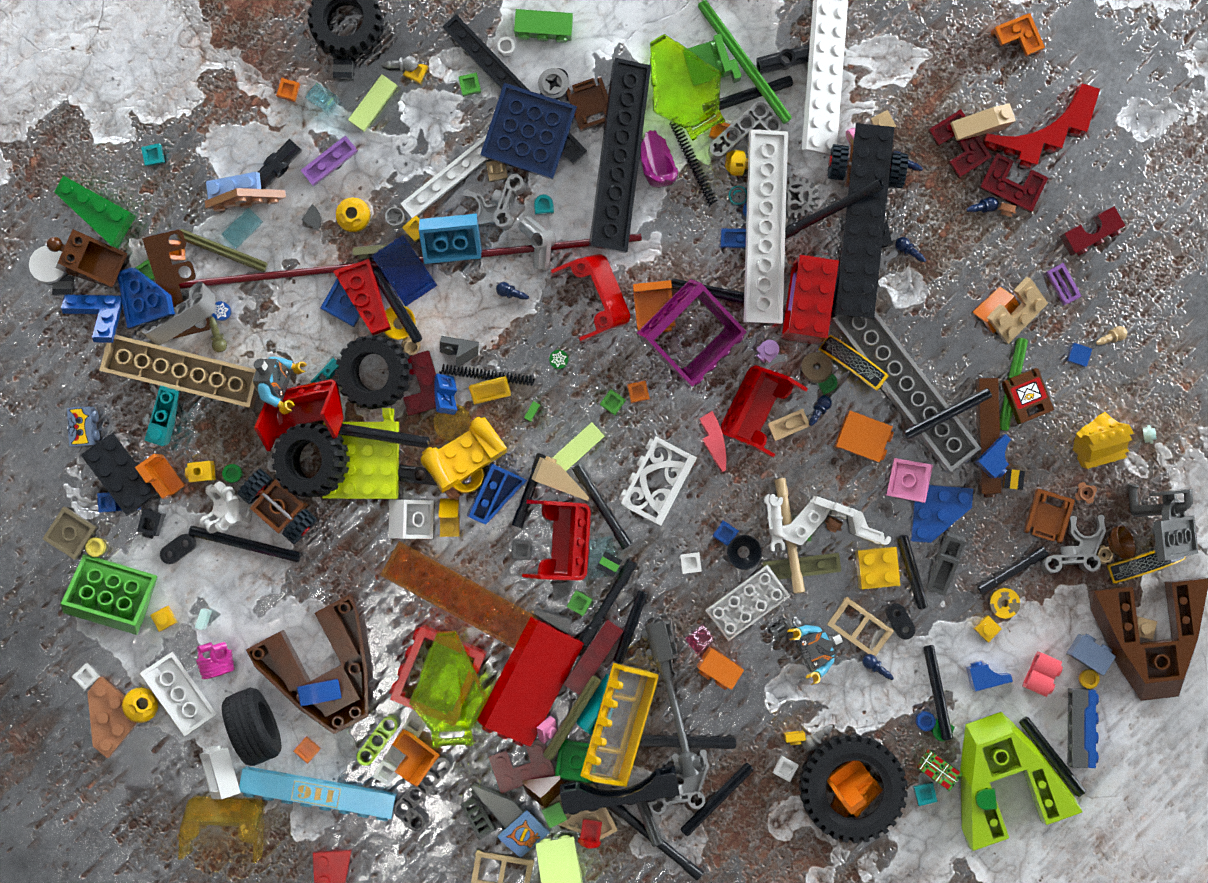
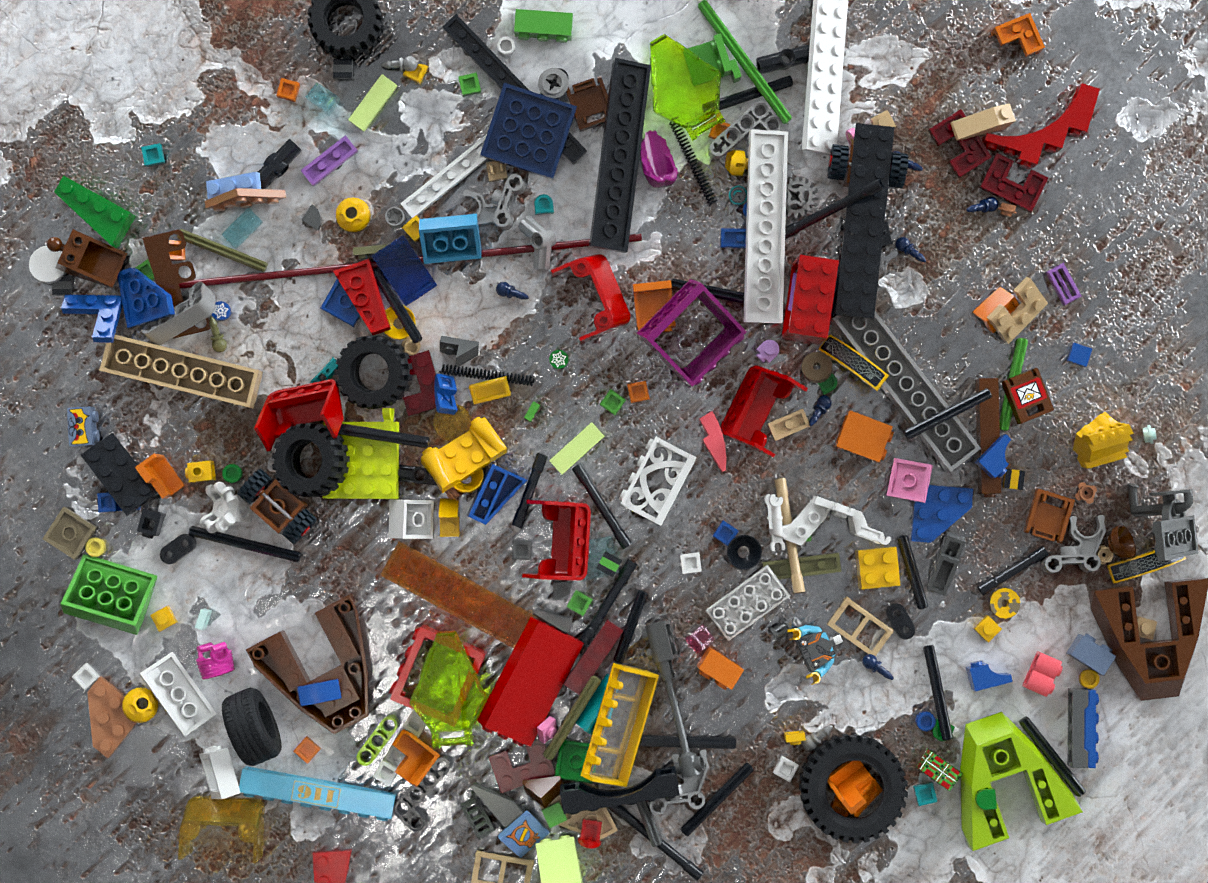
(163, 416): teal slope -> none
(273, 378): torso -> none
(554, 476): tan slope -> none
(833, 524): nougat plate -> none
(1106, 223): dark red arch -> none
(1117, 334): tan bar -> none

